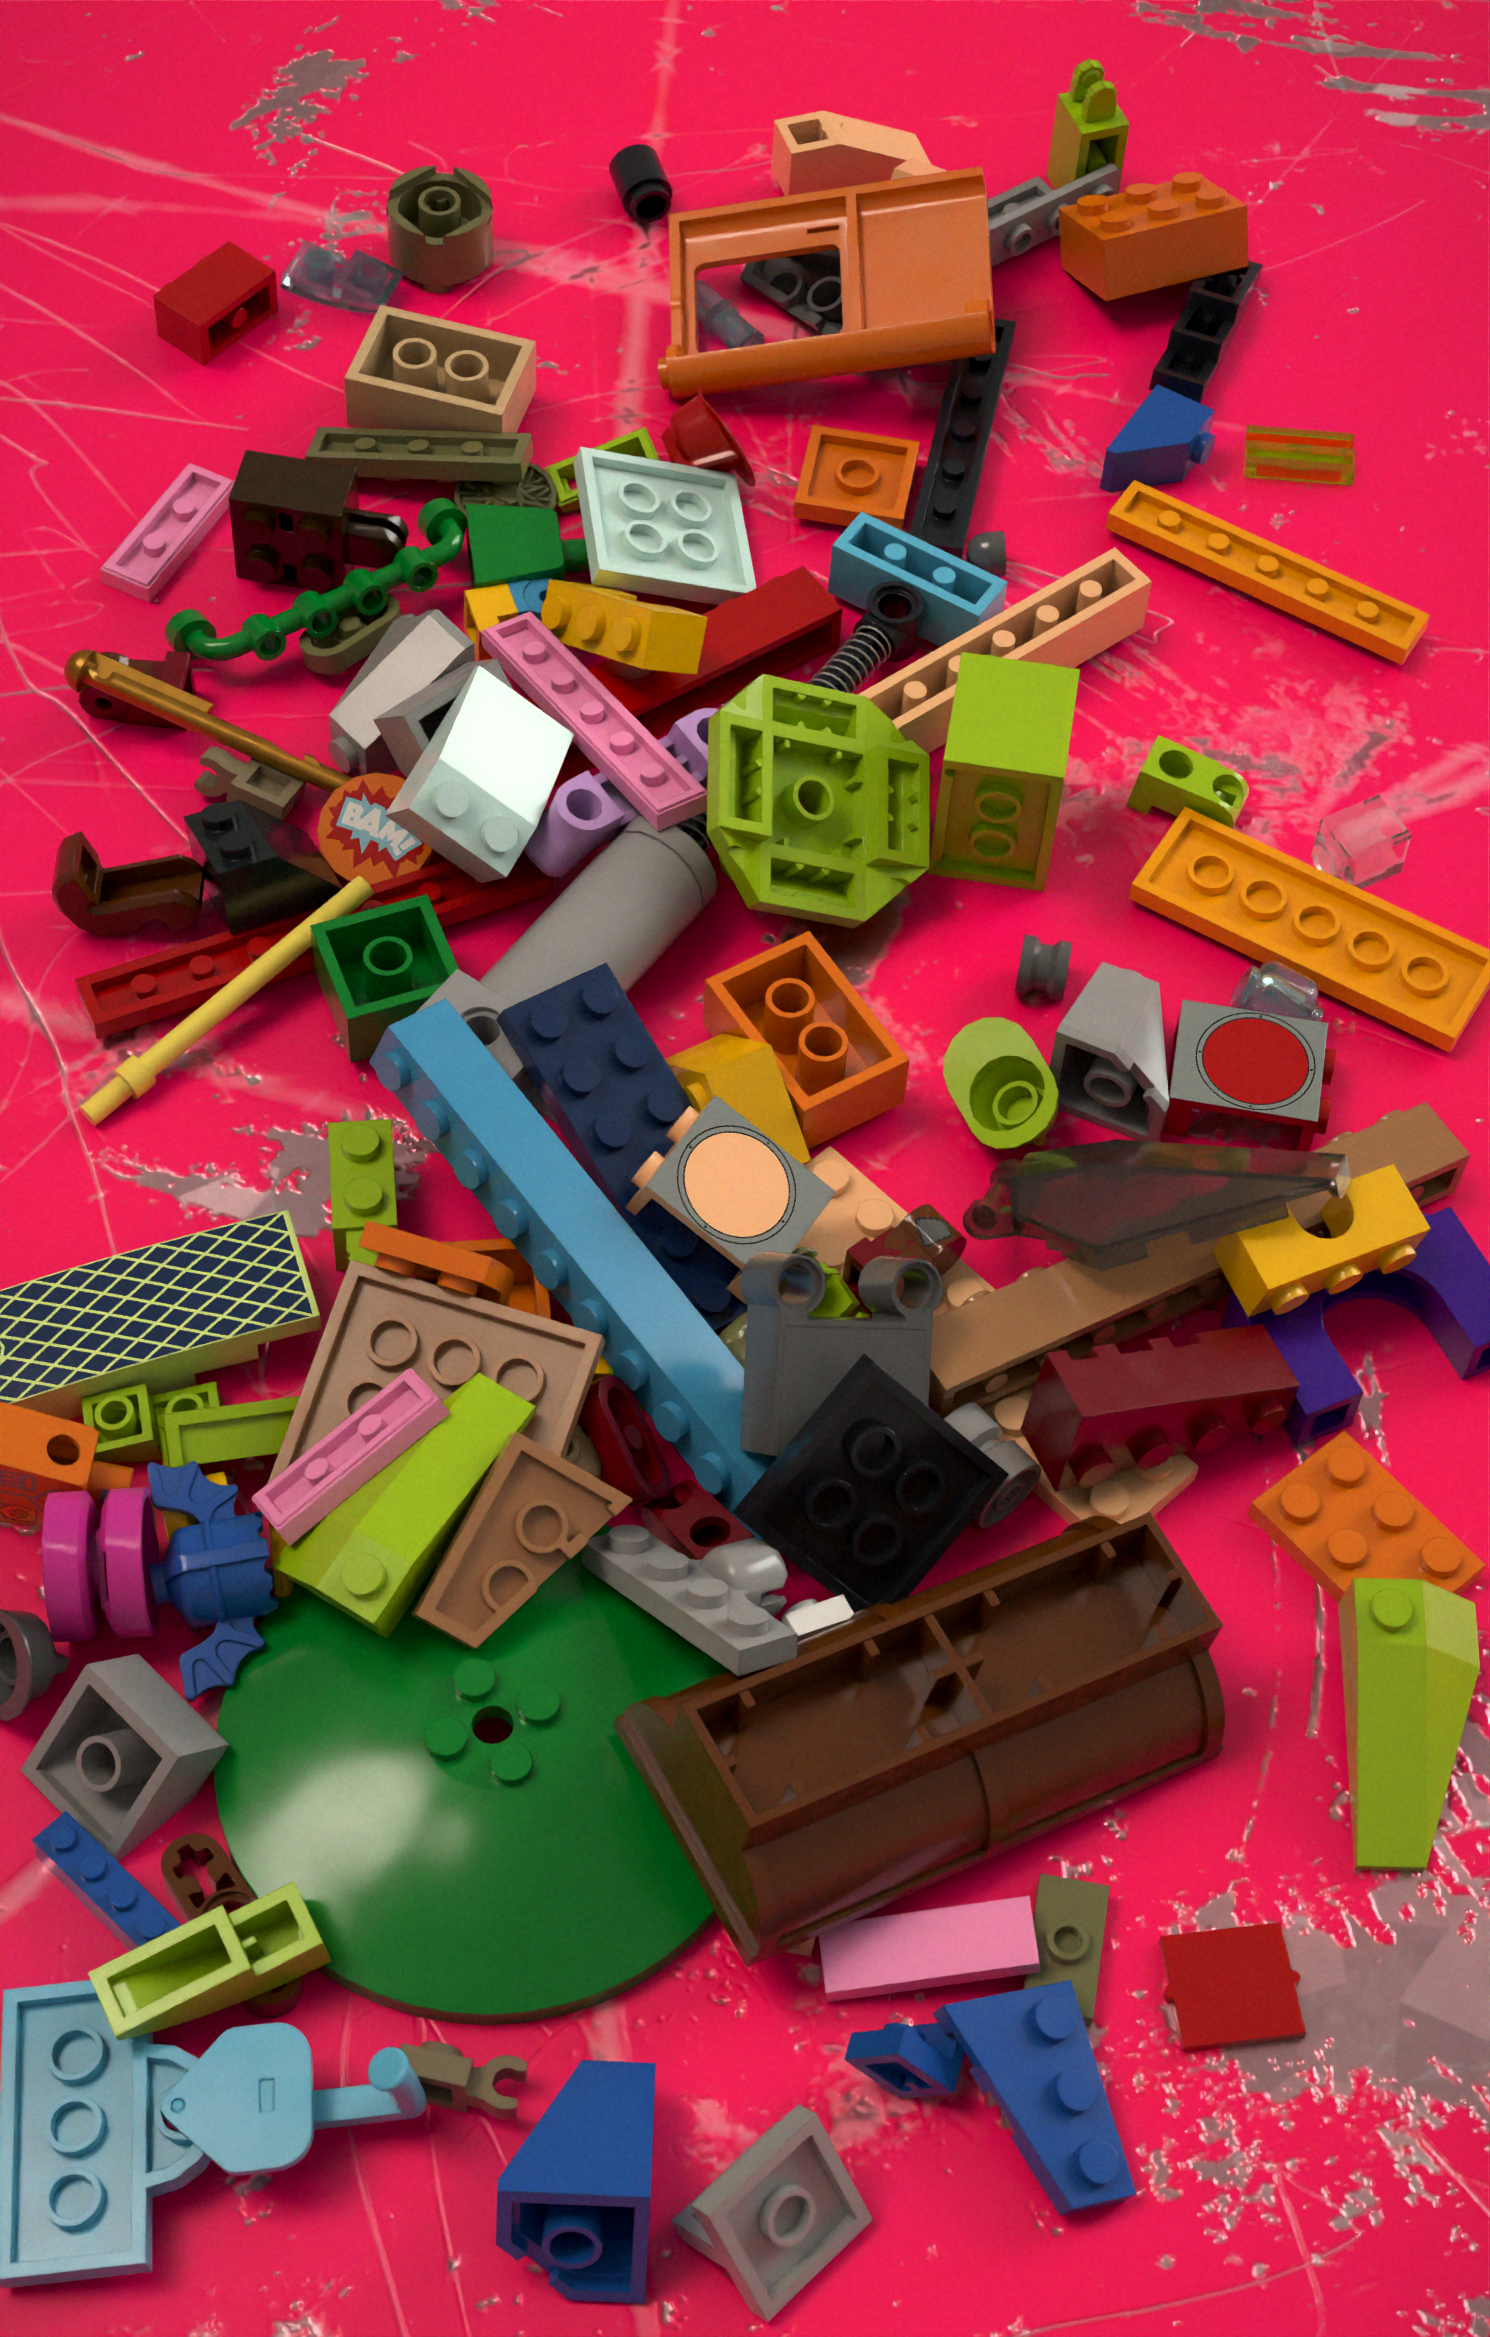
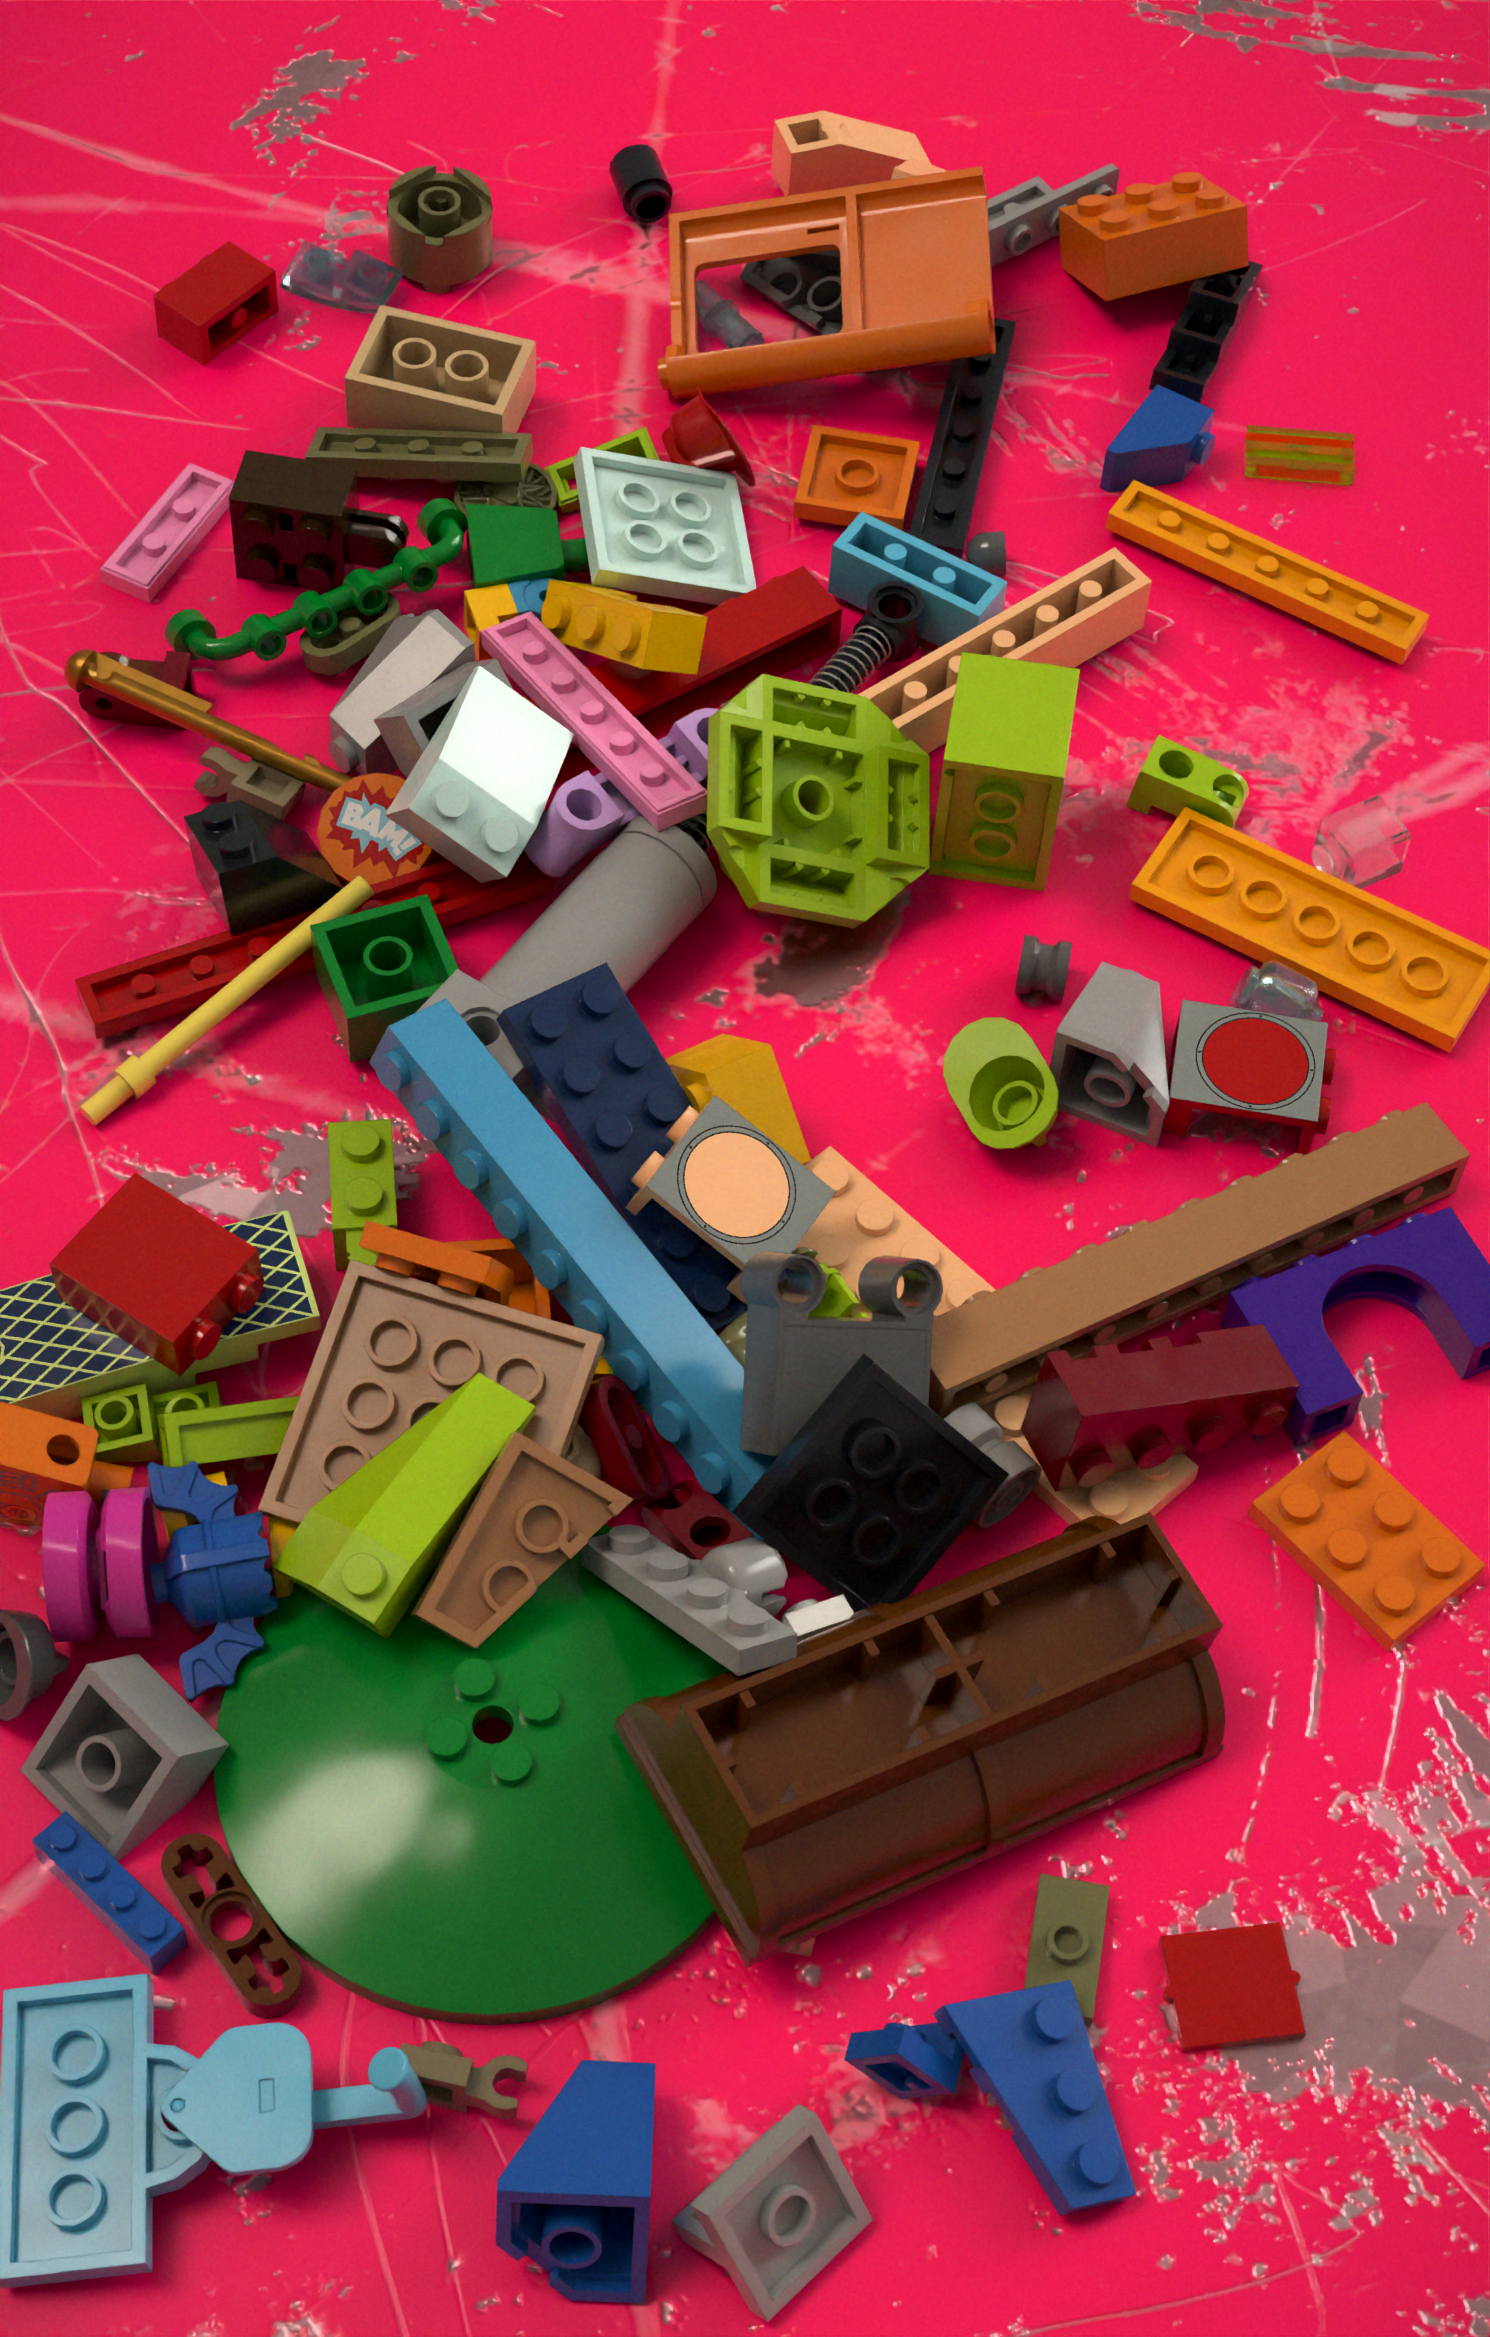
(126, 895): reddish brown animal -> none
(158, 1274): none -> red brick
(210, 1964): lime slope -> none
(350, 1456): bright pink tile -> none
(824, 1036): orange brick -> none
(920, 1235): leg -> none
(929, 1949): bright pink tile -> none
(1087, 127): lime hinge -> none
(1117, 1194): clear smoke windscreen -> none
(1283, 1264): yellow arch -> none
(1406, 1703): lime wedge -> none

